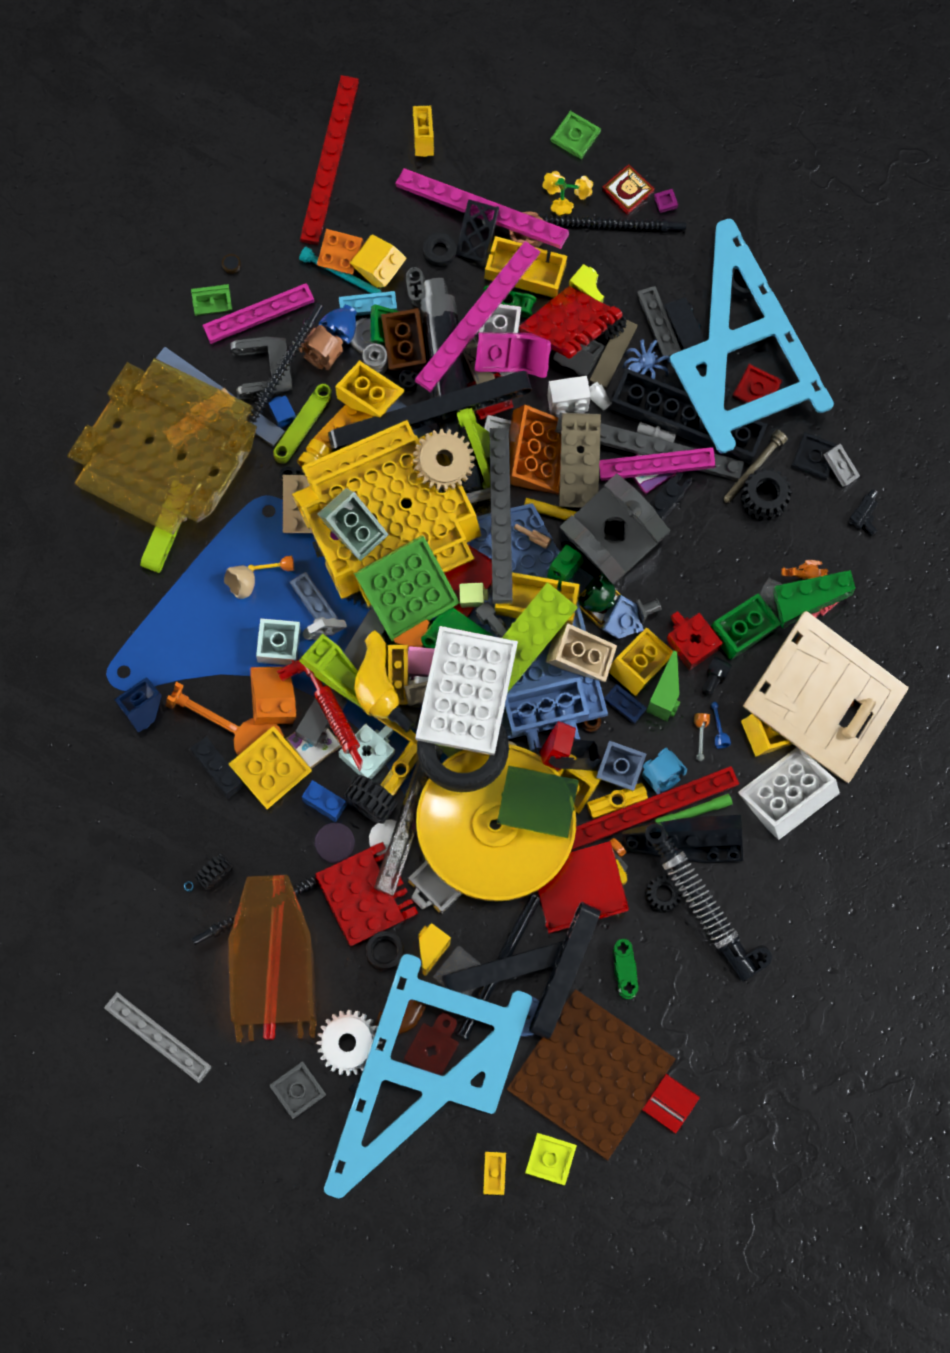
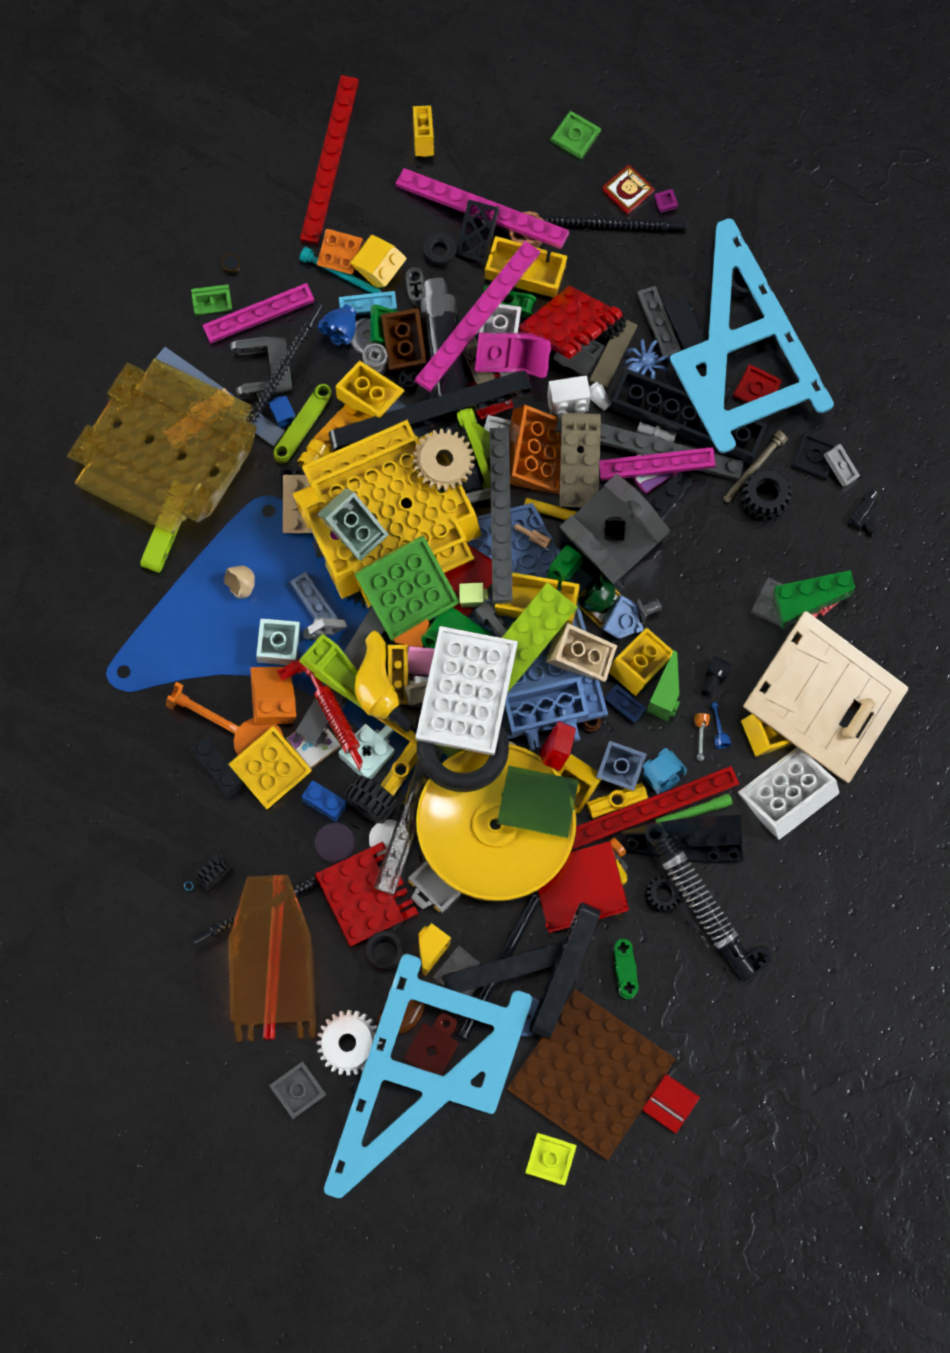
(140, 704): dark blue slope -> none
(158, 1037): light grey tile -> none
(286, 564): hinge -> none
(321, 348): nougat brick -> none
(494, 1173): yellow plate -> none
(556, 183): yellow plant -> none
(578, 749): black piece -> none
(585, 281): neon yellow arch -> none
(693, 629): red hinge -> none
(745, 626): green slope -> none
(809, 571): orange piece -> none

